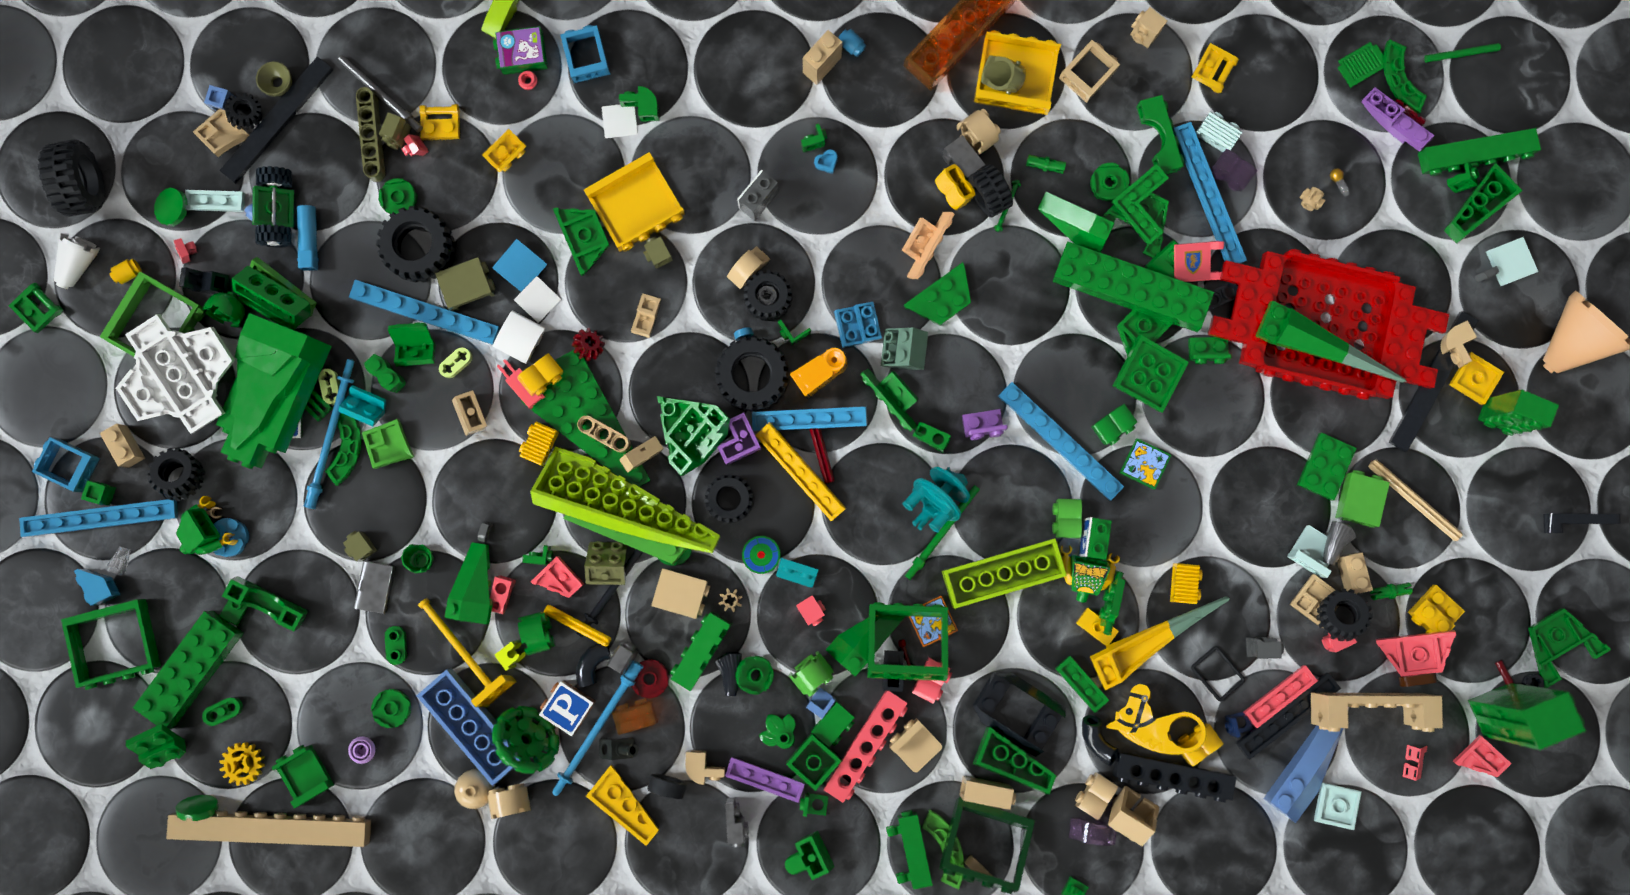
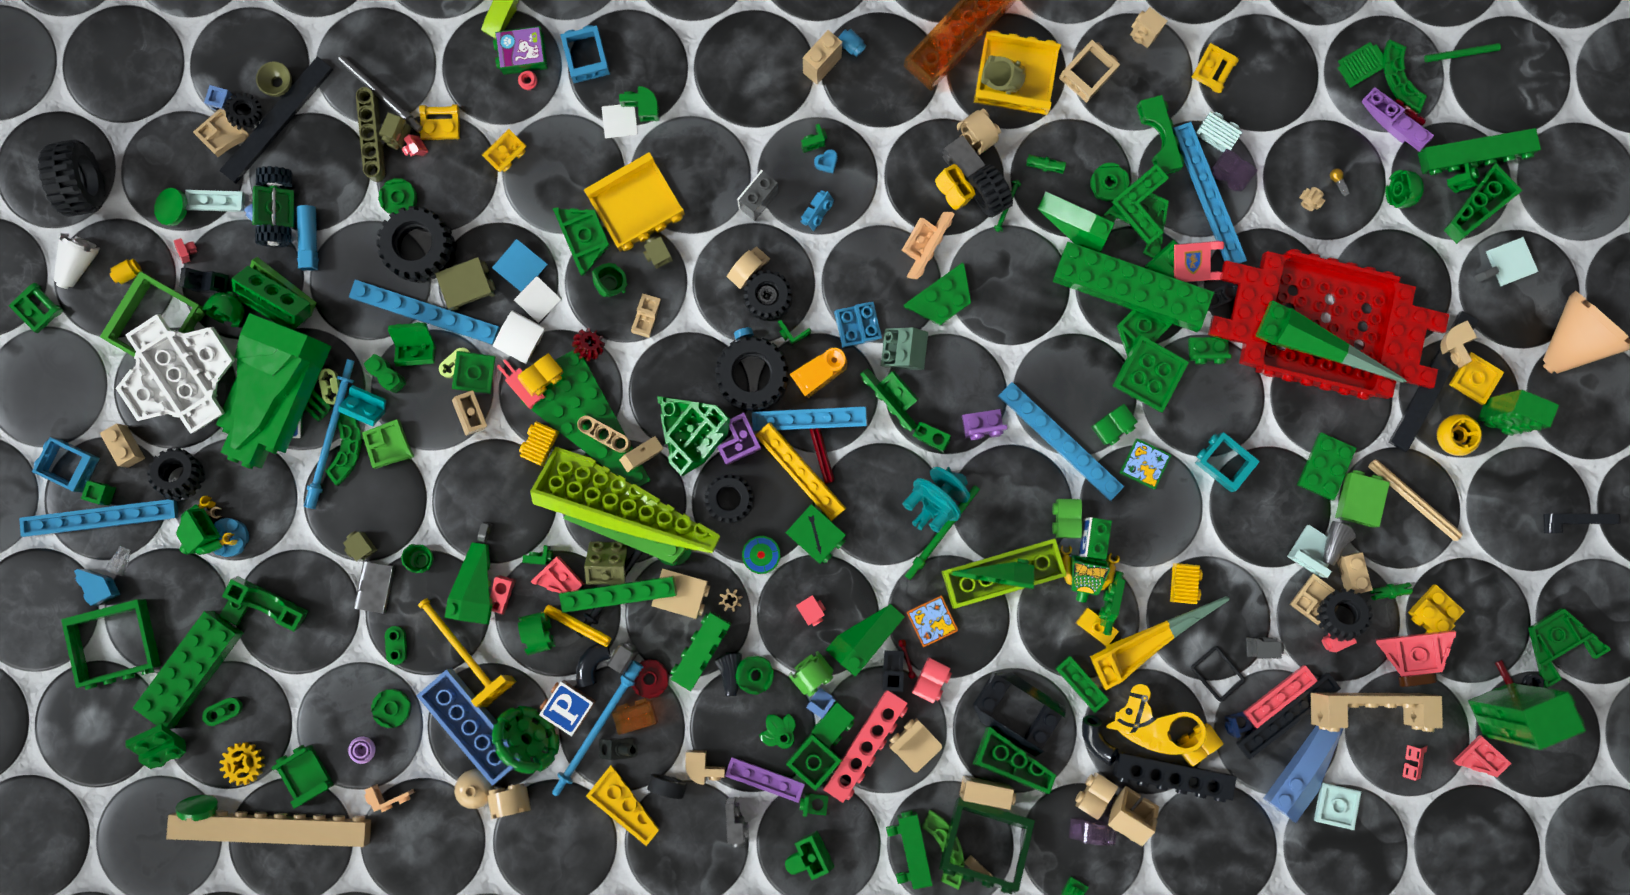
(375, 799): none -> light nougat bracket
(473, 372): none -> green tile
(508, 656): neon yellow hinge -> none
(609, 279): none -> green helmet
(618, 594): none -> green plate
(797, 572): teal bracket -> none
(813, 217): none -> dark azure hinge
(816, 534): none -> green brick
(904, 671): green window -> none
(1011, 573): none -> green wedge
(1233, 484): none -> teal window
(1404, 189): none -> green cylinder
(1470, 433): none -> yellow wheel

